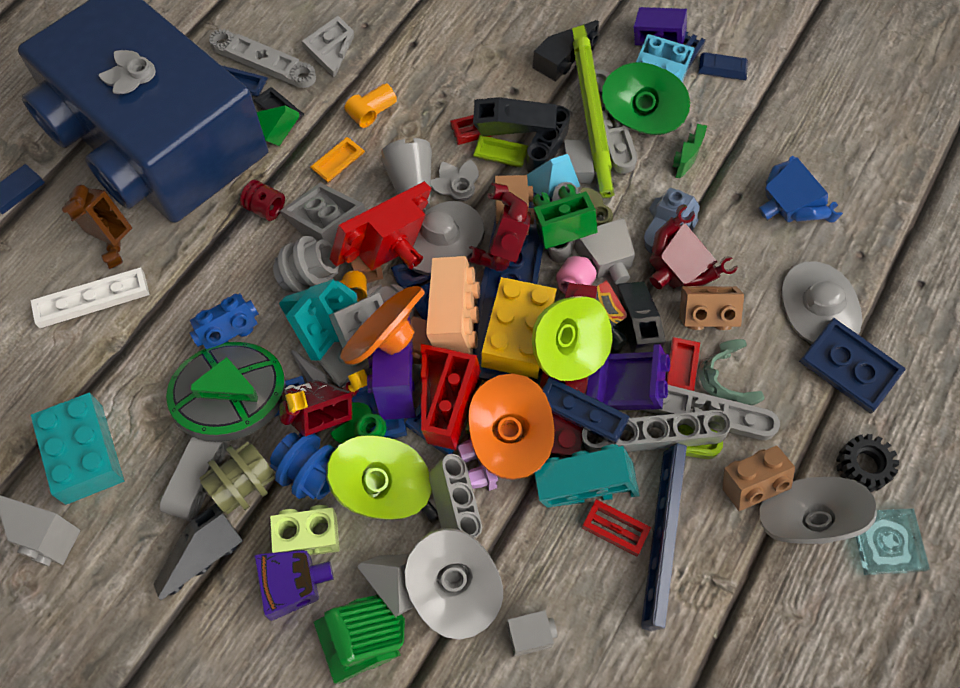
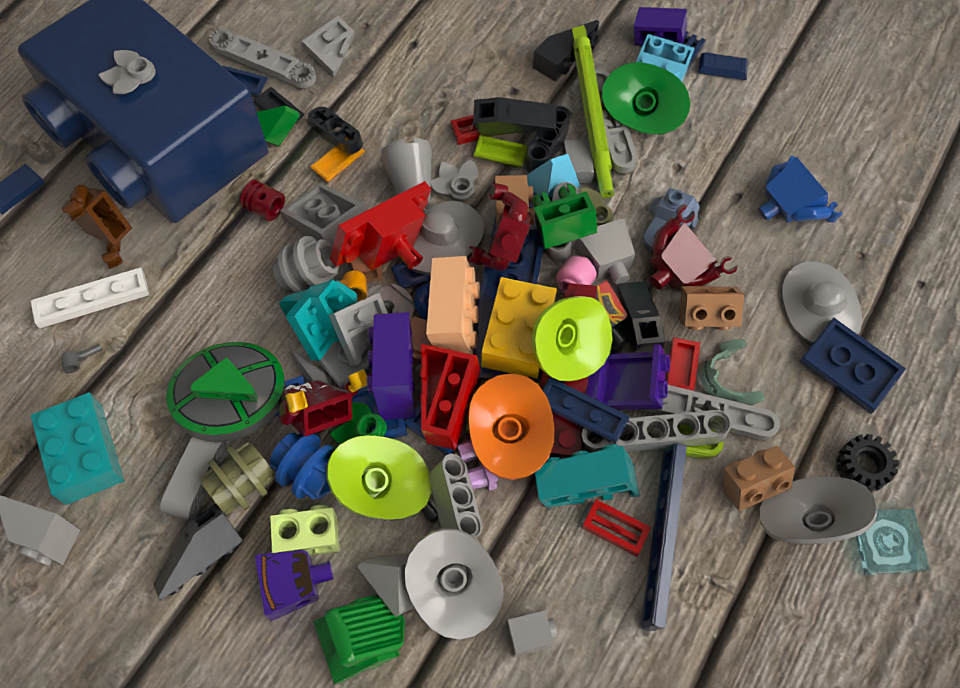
(71, 359): none -> dark grey hand
(224, 322): blue brick -> none
(337, 138): none -> black beam
(365, 109): light orange piece -> none
(385, 328): orange hat -> none
(689, 152): green slope -> none

